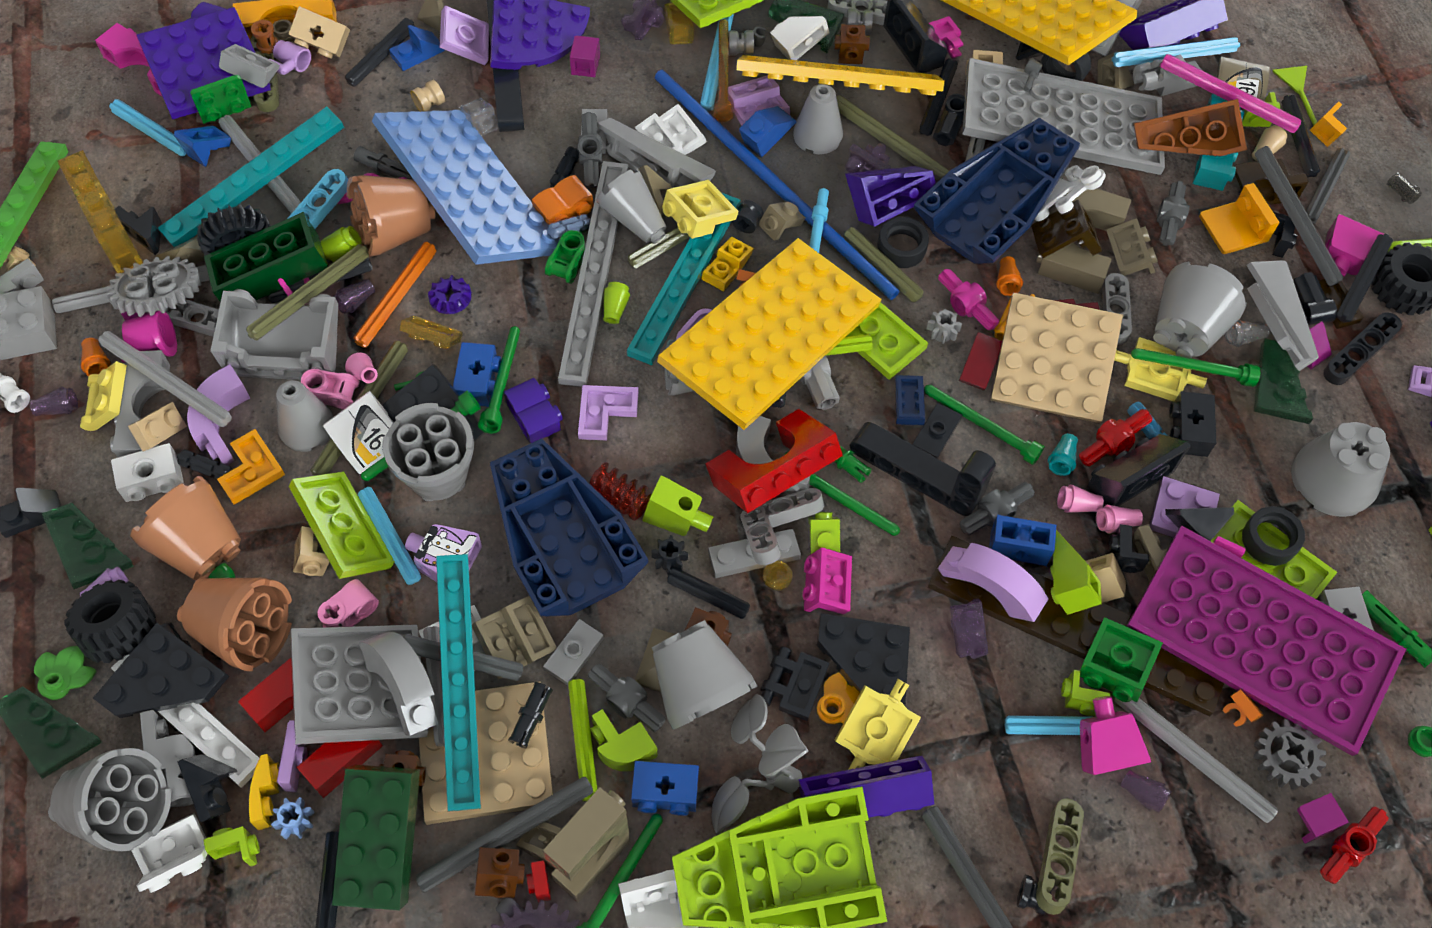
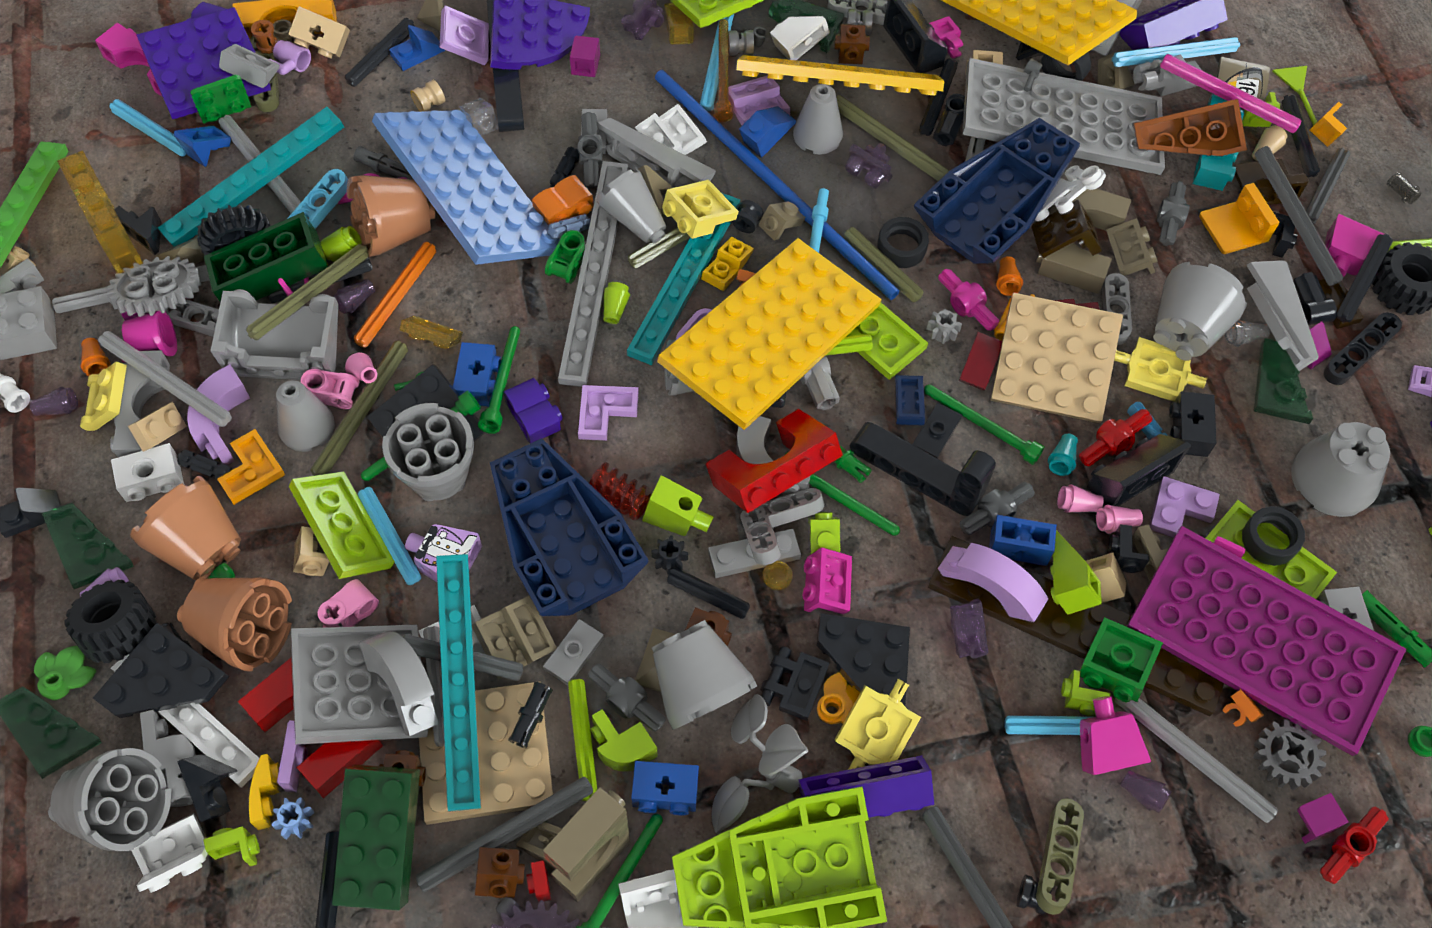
(360, 431): slope -> none
(457, 302): dark purple gear -> none
(887, 192): dark purple wedge -> none
(1201, 521): black slope -> none
(1246, 374): green piece -> none

